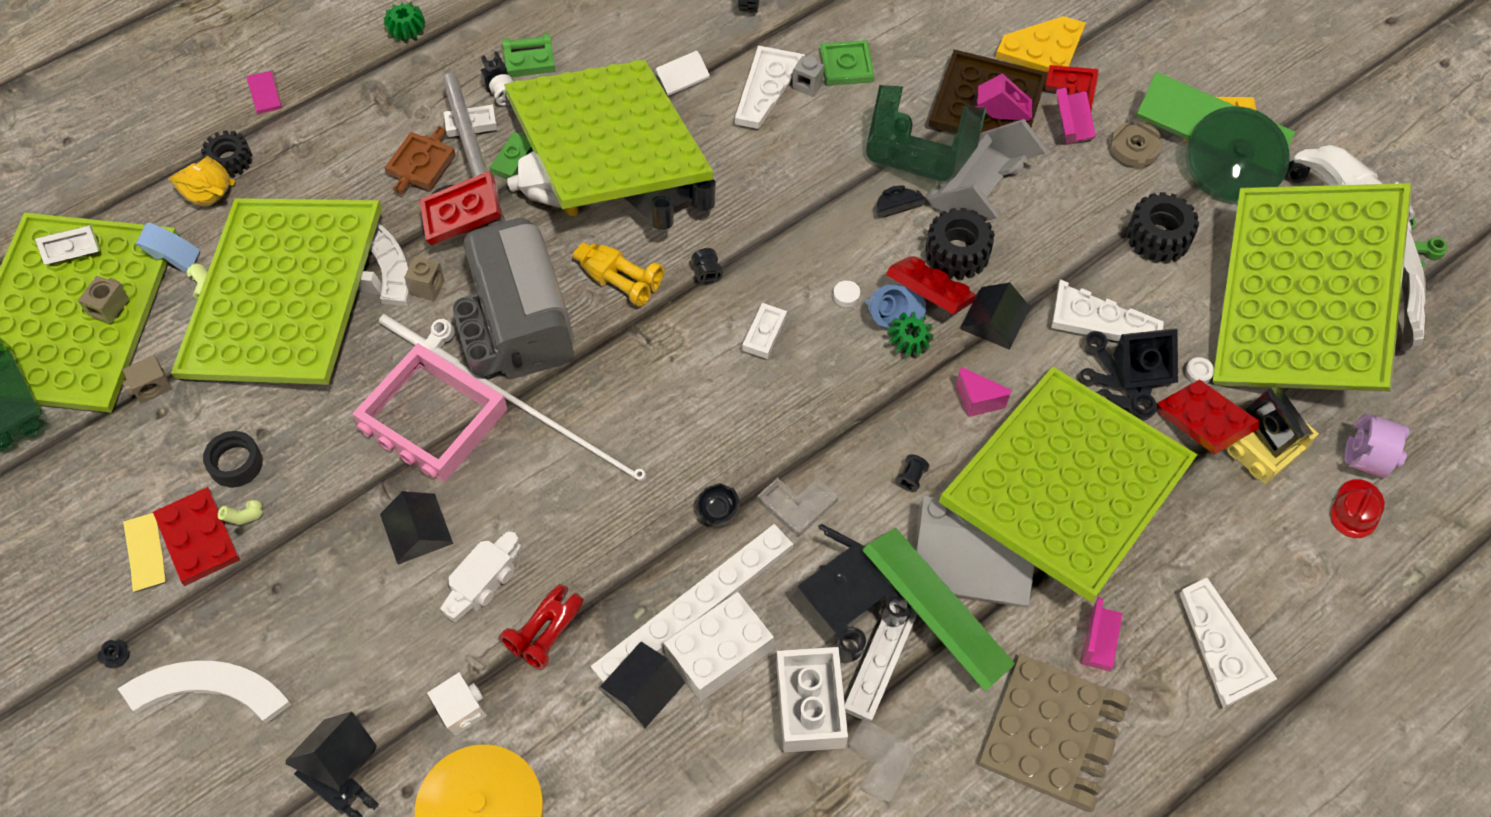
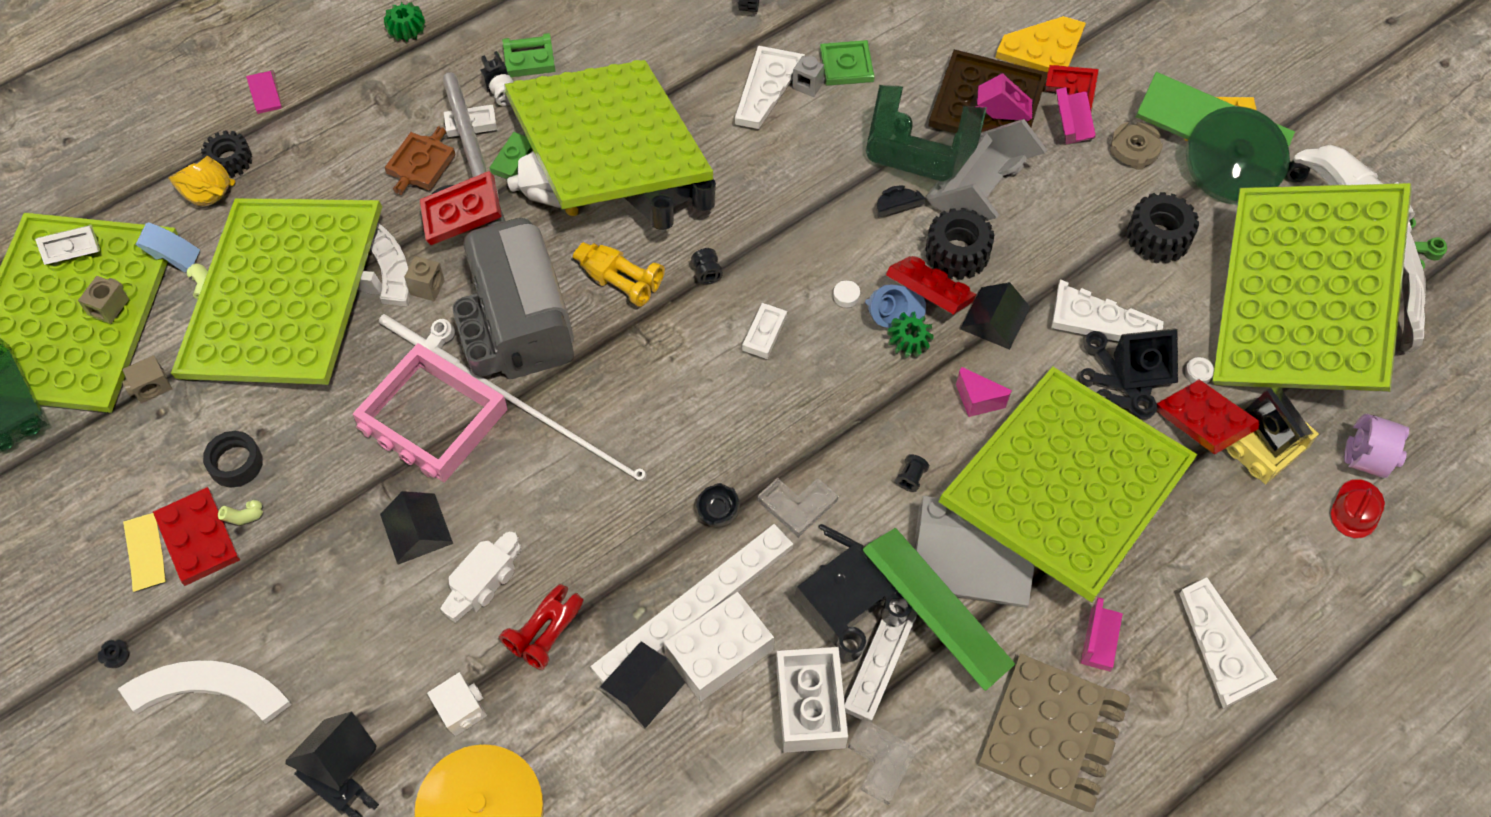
(682, 73): white slope -> none

